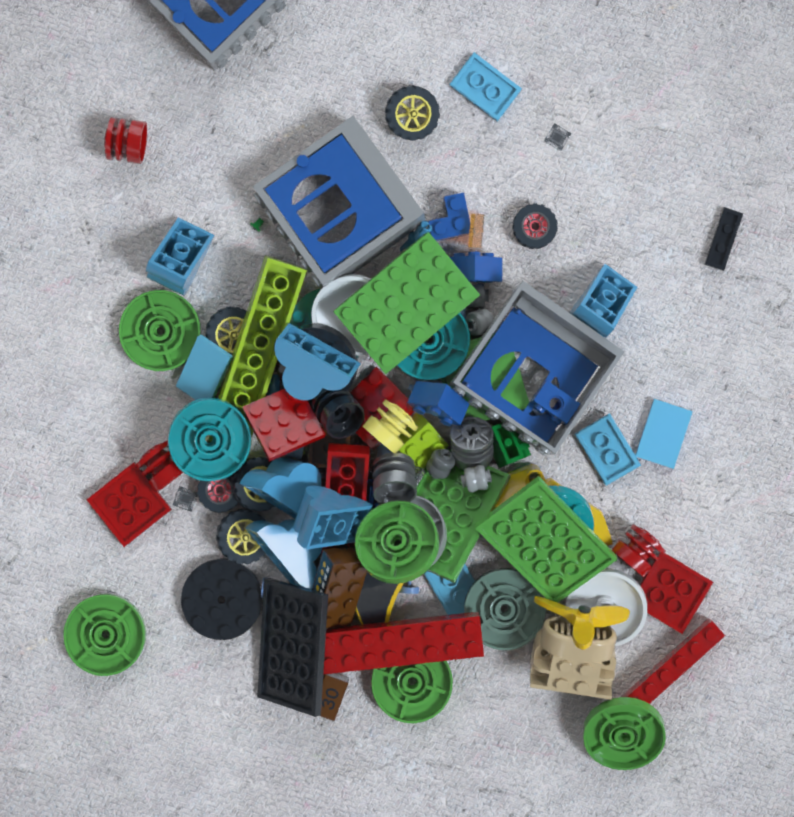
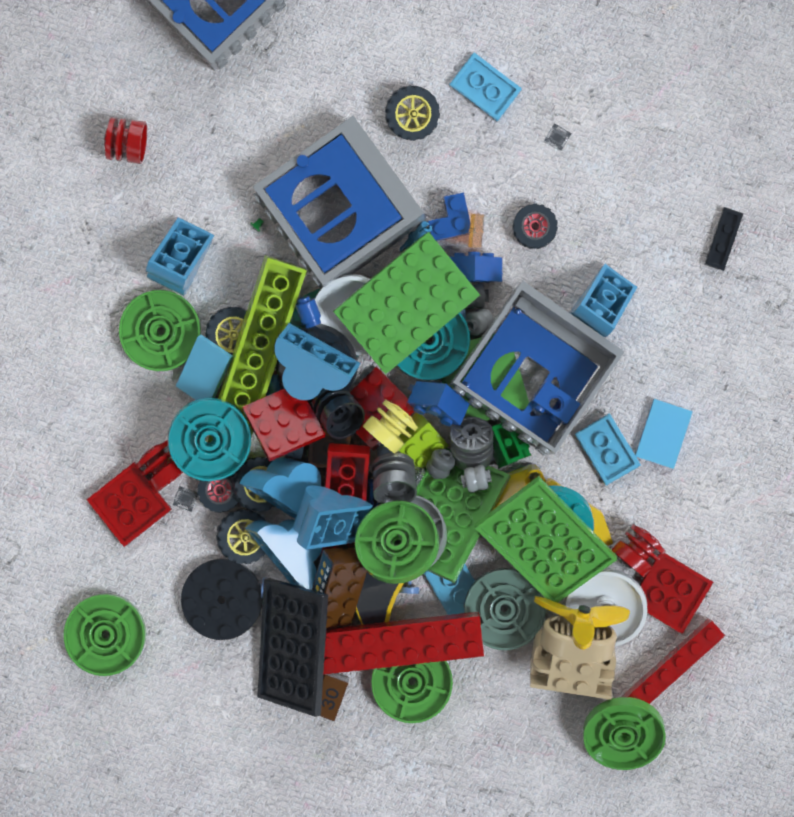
(308, 312): none -> blue brick

